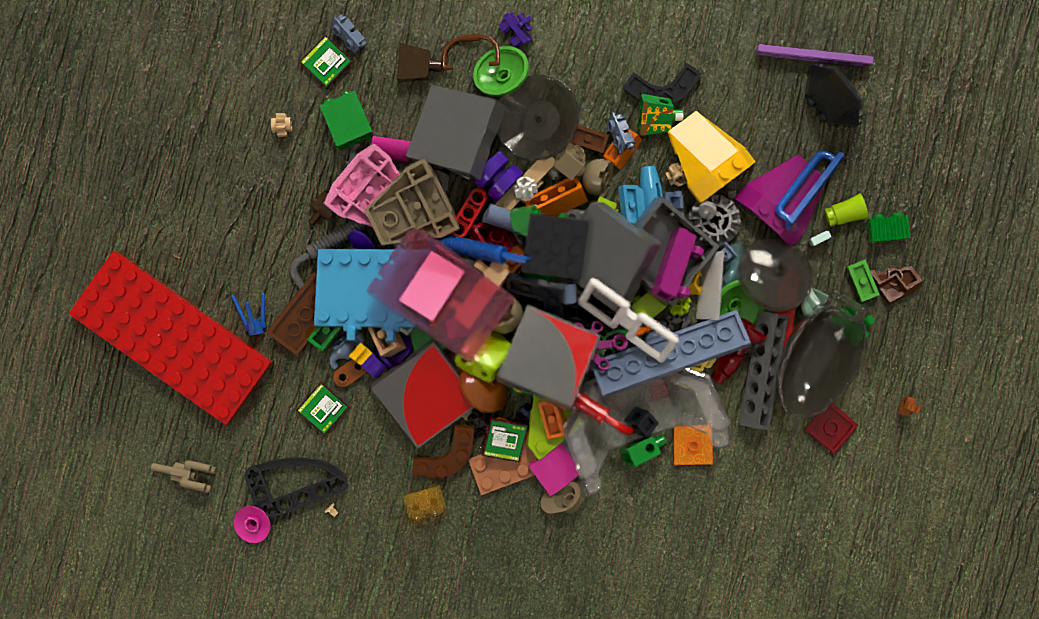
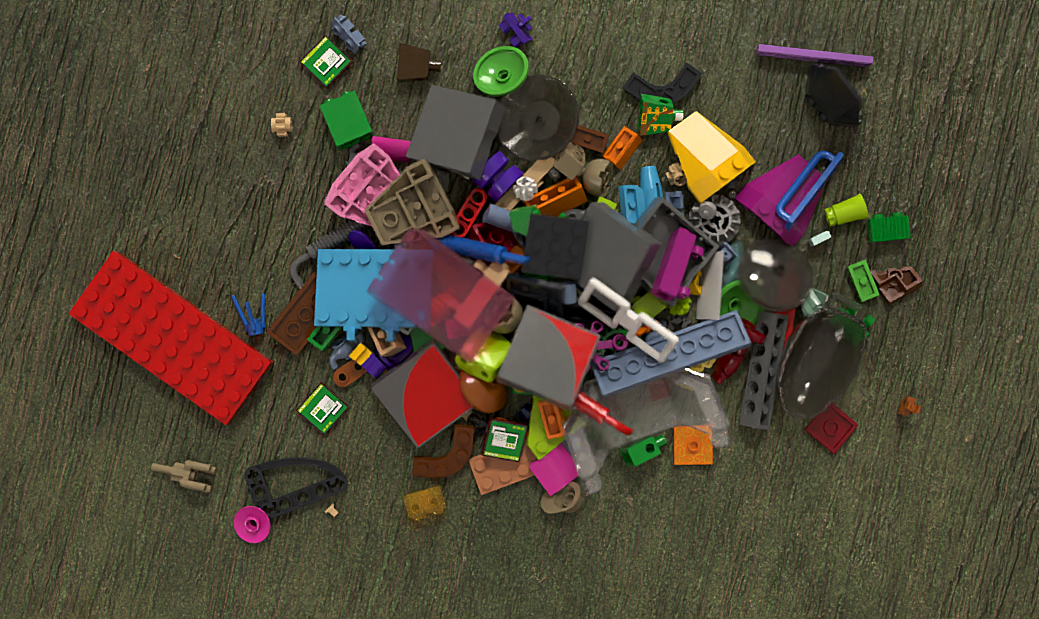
(320, 208): dark brown piece -> none
(432, 286): bright pink tile -> none
(470, 38): reddish brown piece -> none
(617, 126): sand blue hinge -> none
(641, 421): black brick -> none

